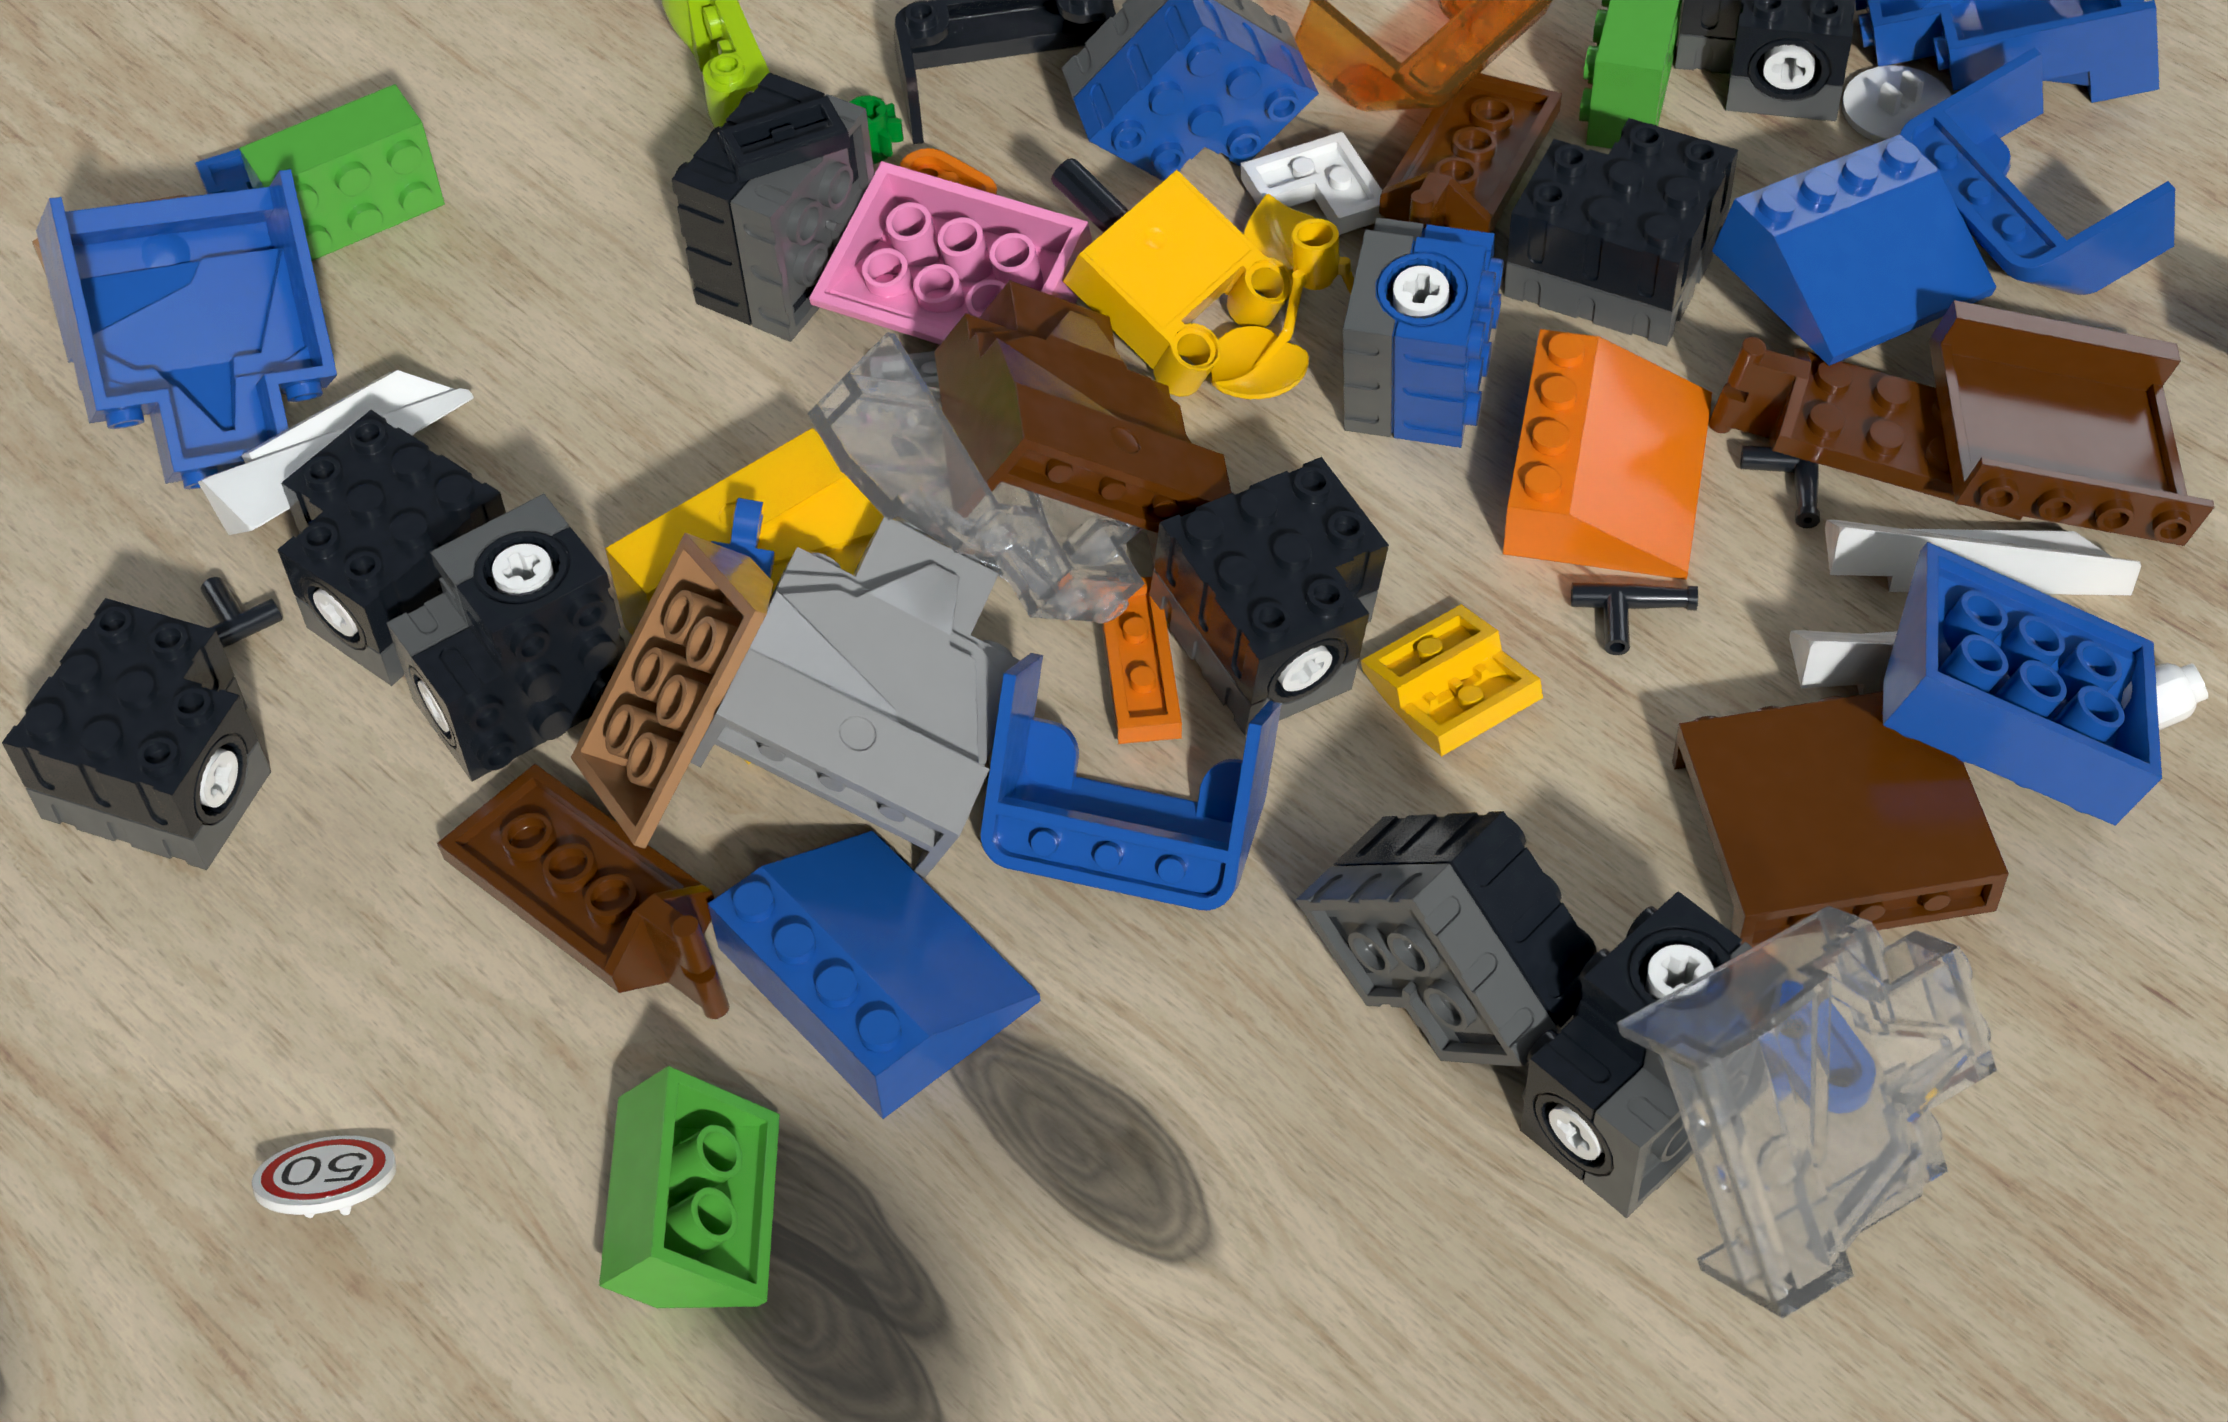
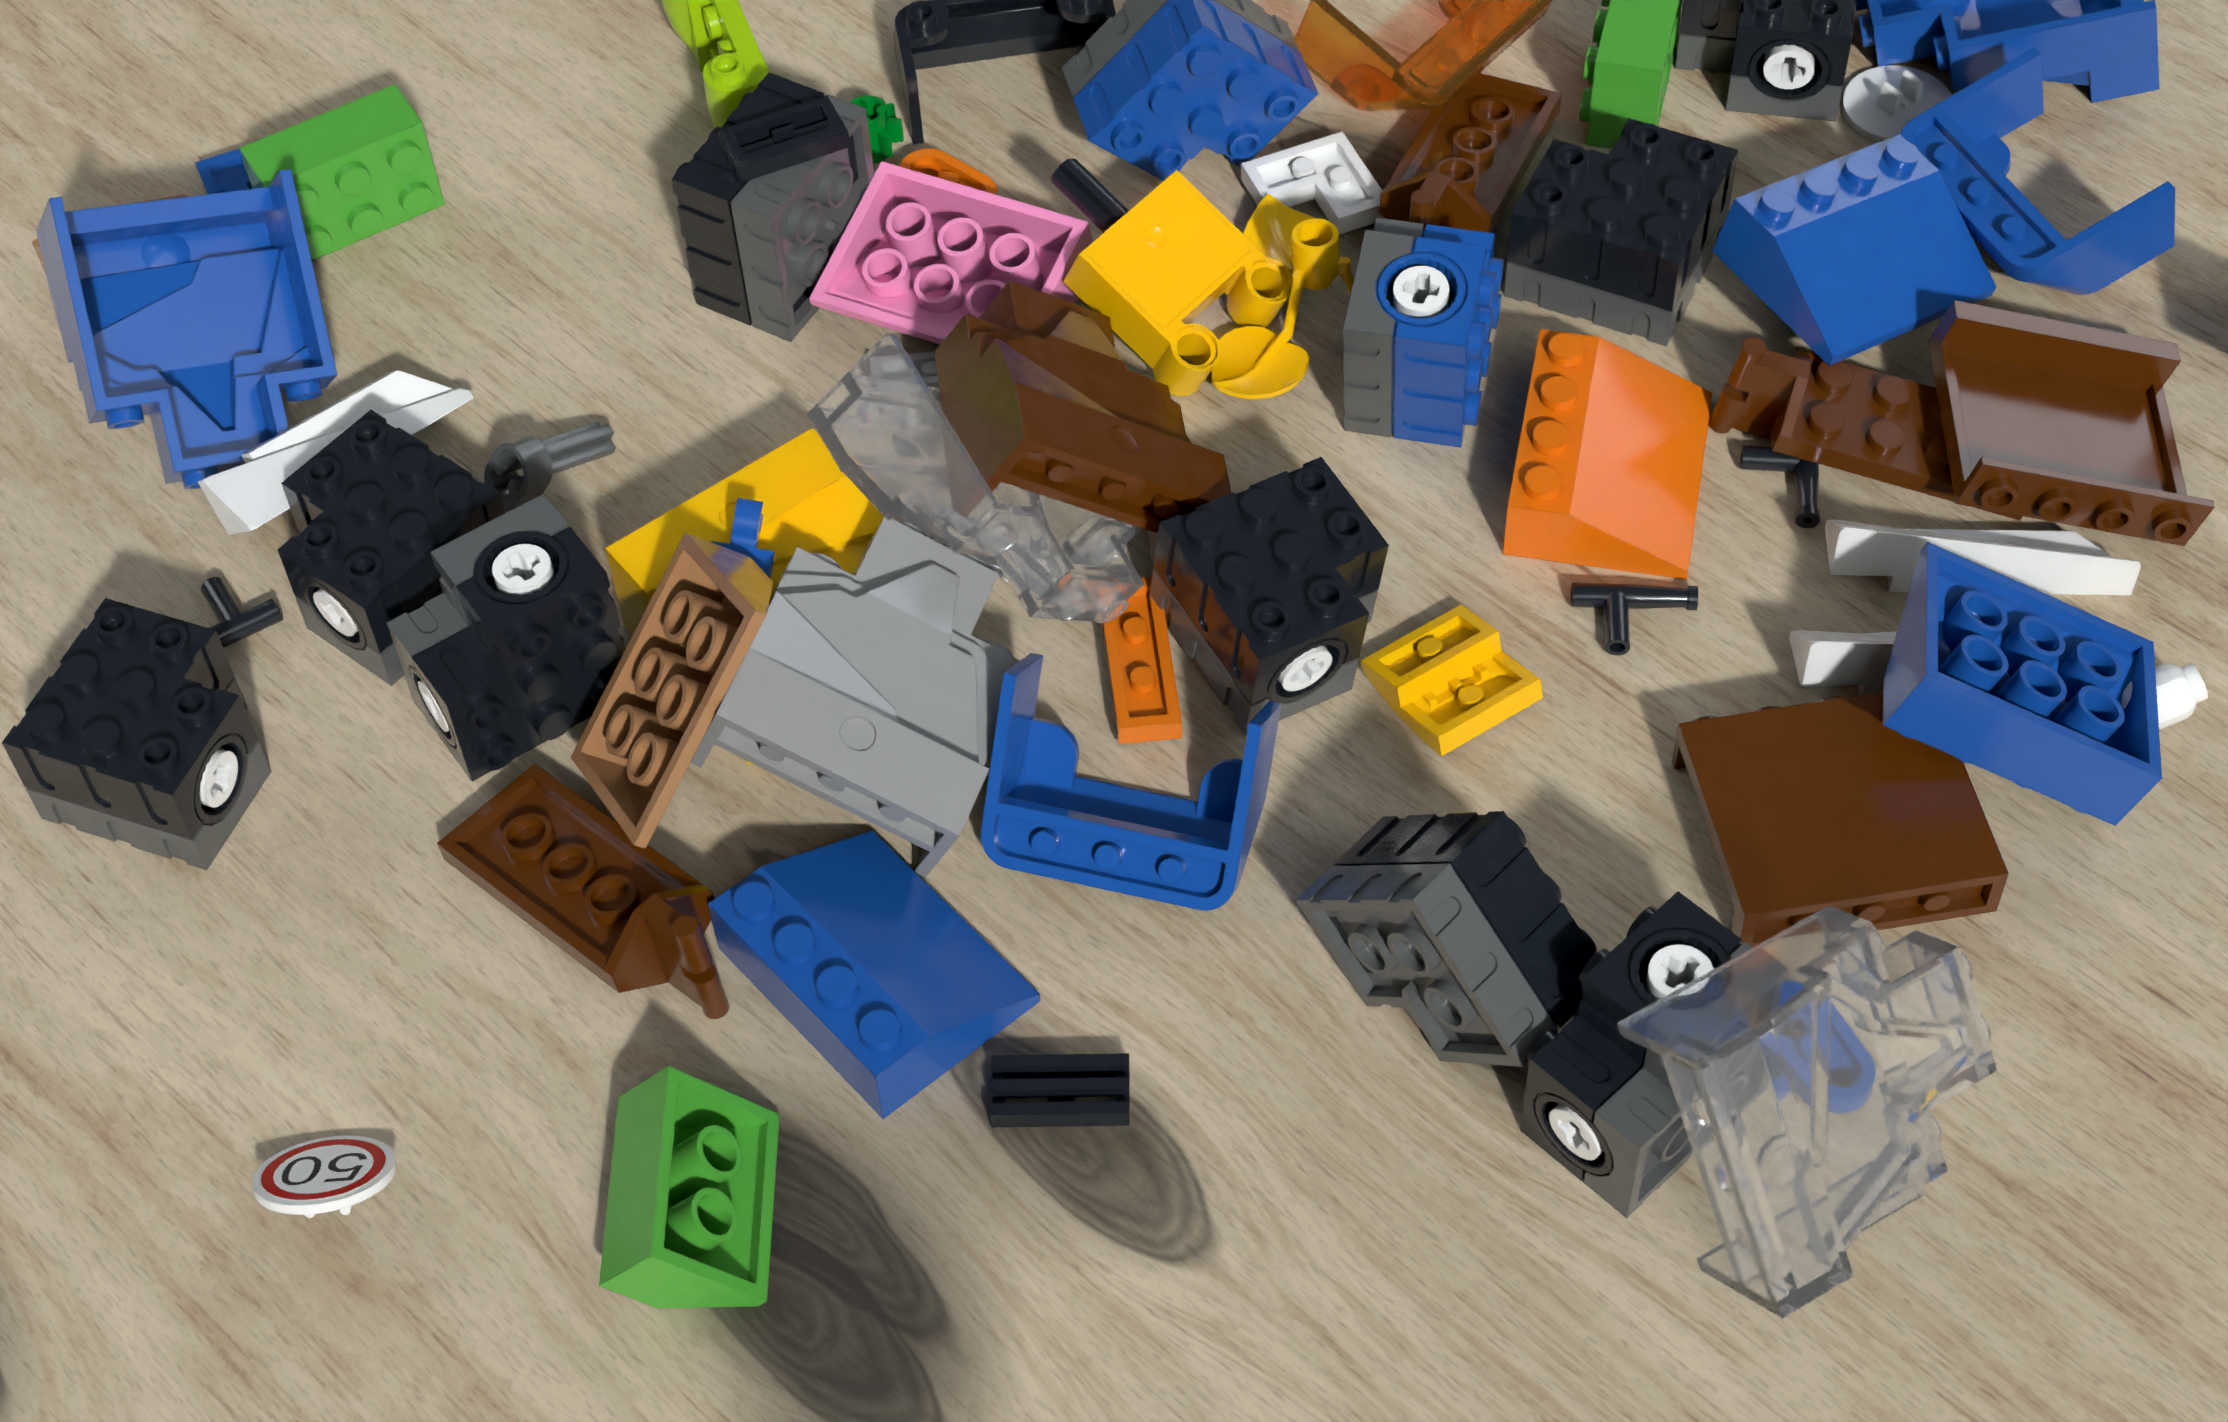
(543, 459): none -> dark grey piece
(1060, 1079): none -> black tile

